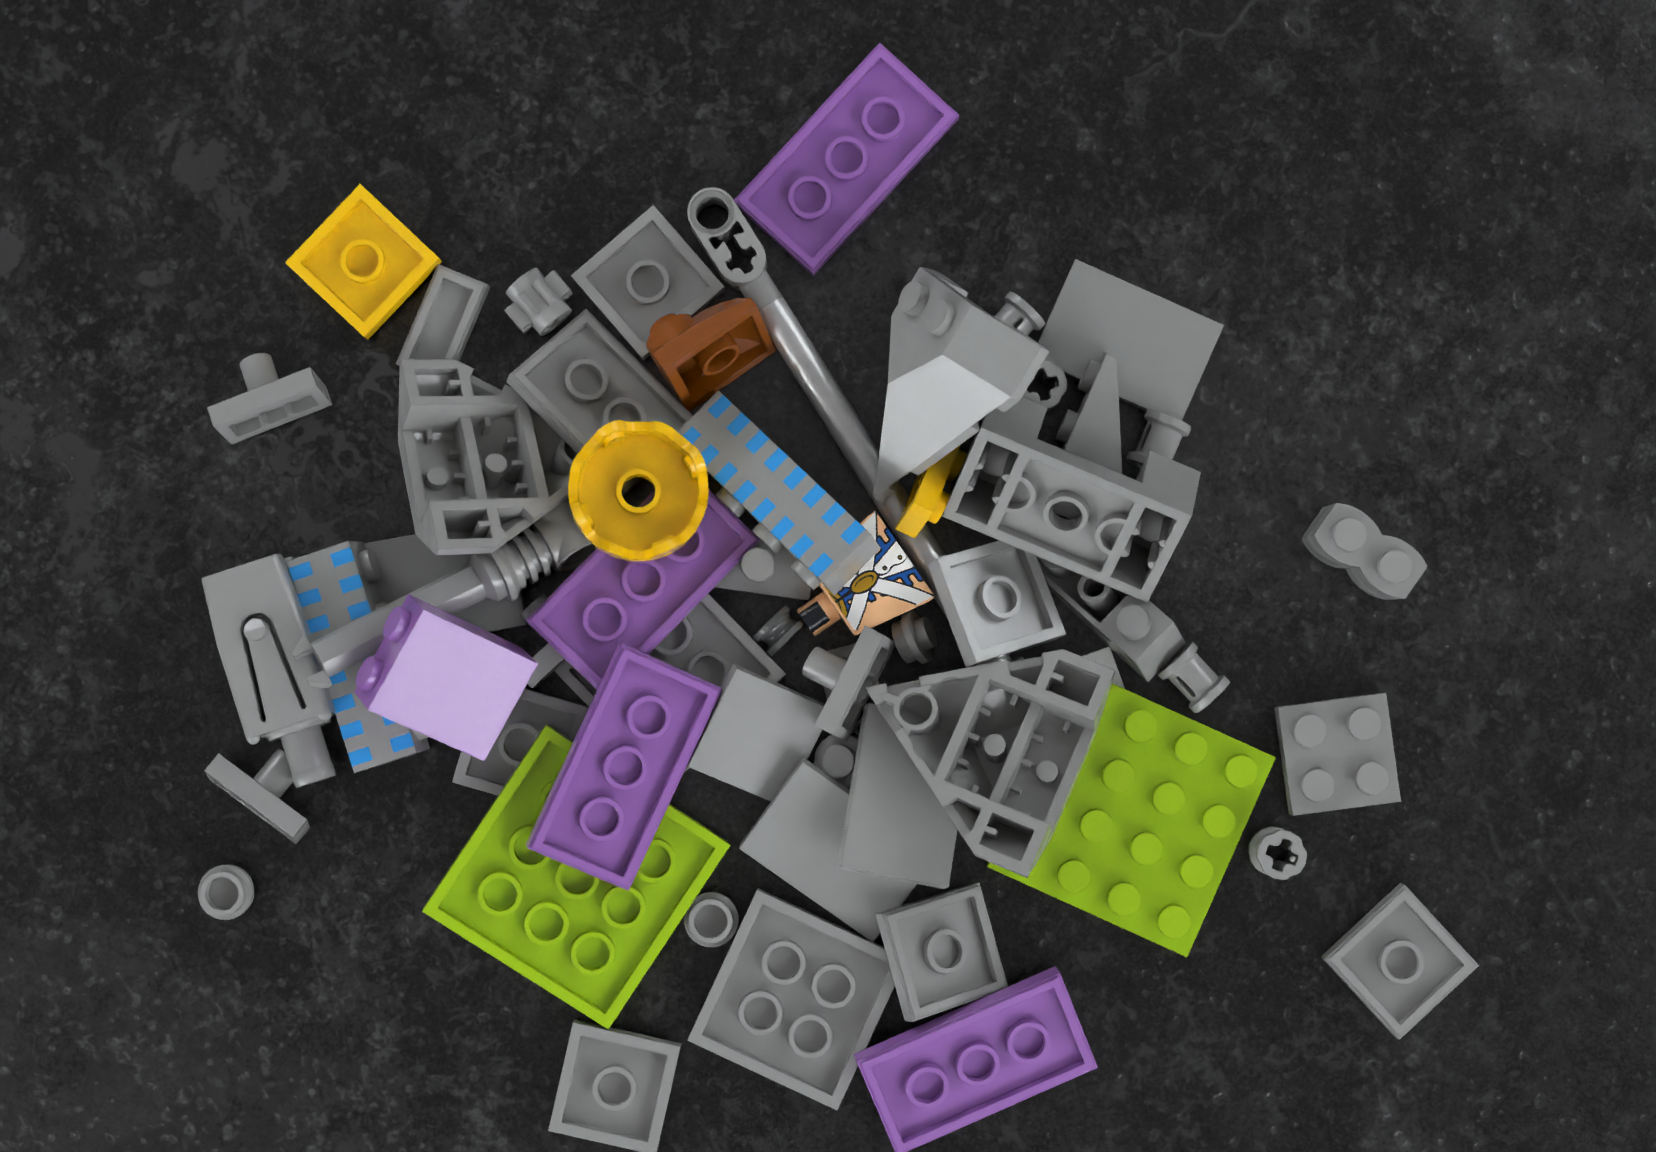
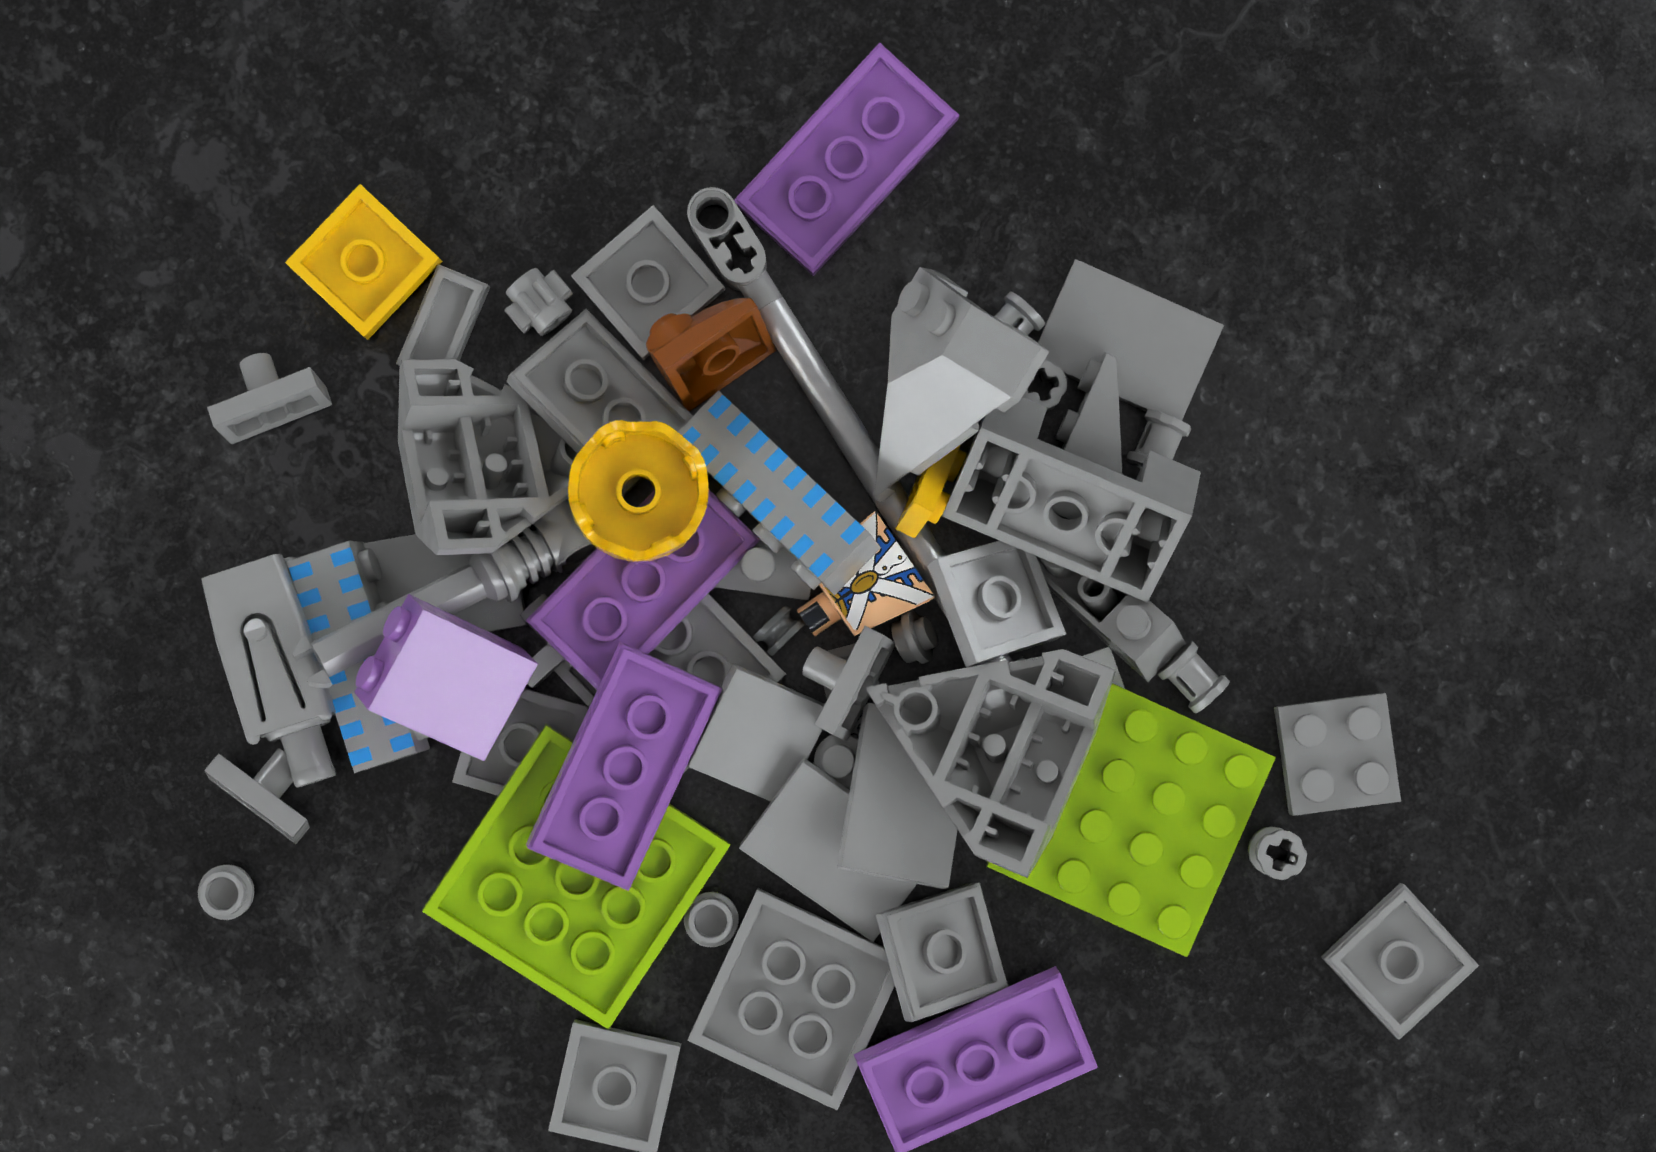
(1373, 561): light grey brick -> none

